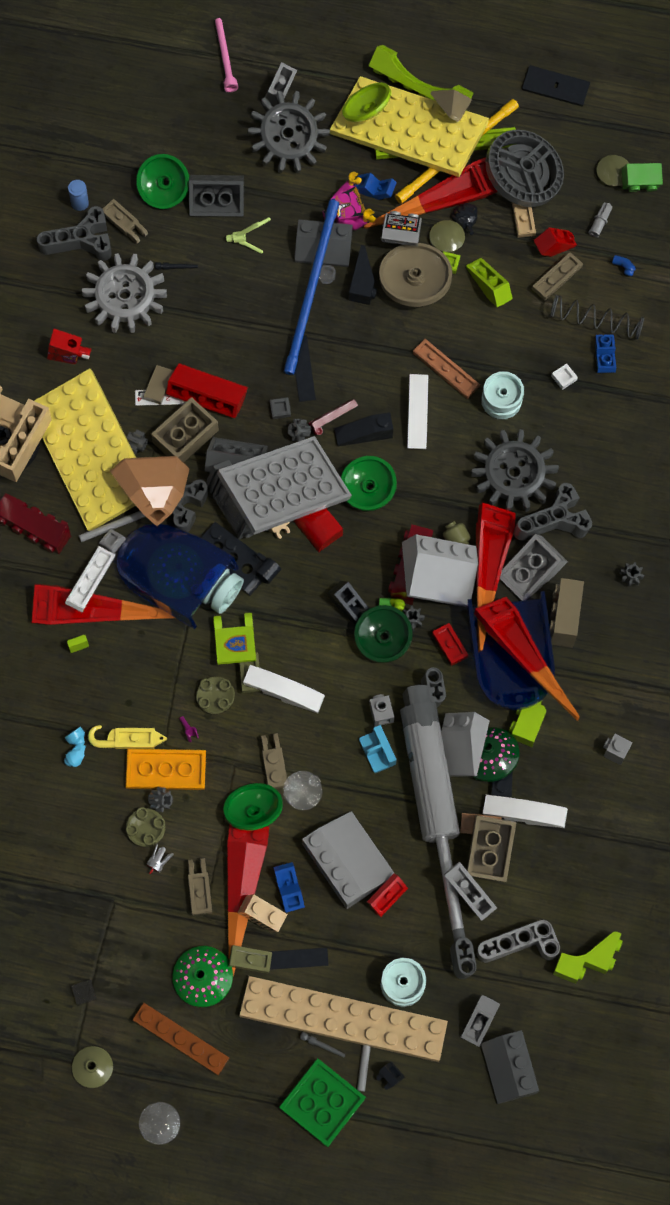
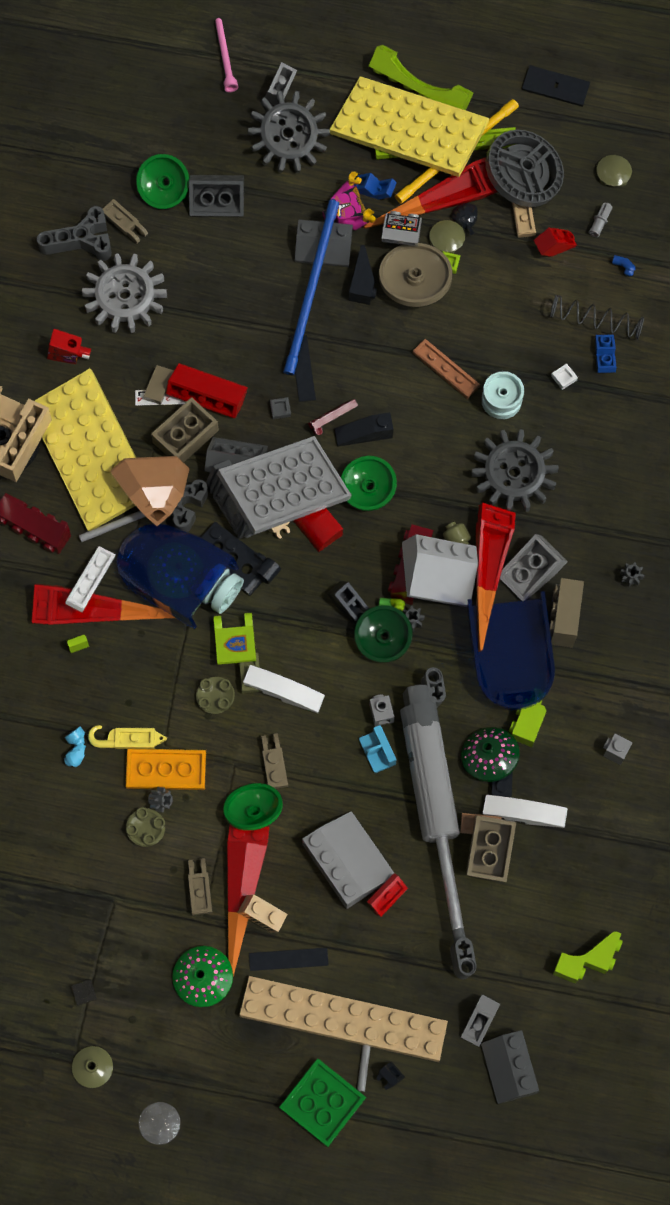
(78, 195): medium blue piece -> none
(112, 541): light grey tile -> none
(137, 441): dark grey gear -> none
(154, 861): flat silver piece -> none
(166, 266): black piece -> none
(181, 1039): dark orange plate -> none
(190, 731): magenta hand -> none
(240, 236): yellowish green plant -> none
(250, 959): olive plate -> none
(289, 887): blue slope -> none
(299, 429): dark grey gear -> none
(303, 790): clear dish -> none
(313, 1041): dark grey piece -> none
(327, 274): clear tile -> none
(367, 102): lime dish -> none
(401, 994): light aqua wheel -> none
(417, 411): white slope -> none
(450, 644): red plate -> none
(452, 103): dark tan slope -> none
(464, 742): light grey slope -> none
(470, 891): light grey slope -> none
(490, 281): lime slope -> none
(508, 629): red plate -> none
(517, 945): light grey beam -> none
(557, 276): dark tan plate -> none
(574, 523): dark grey beam -> none
(642, 176): bright green brick -> none

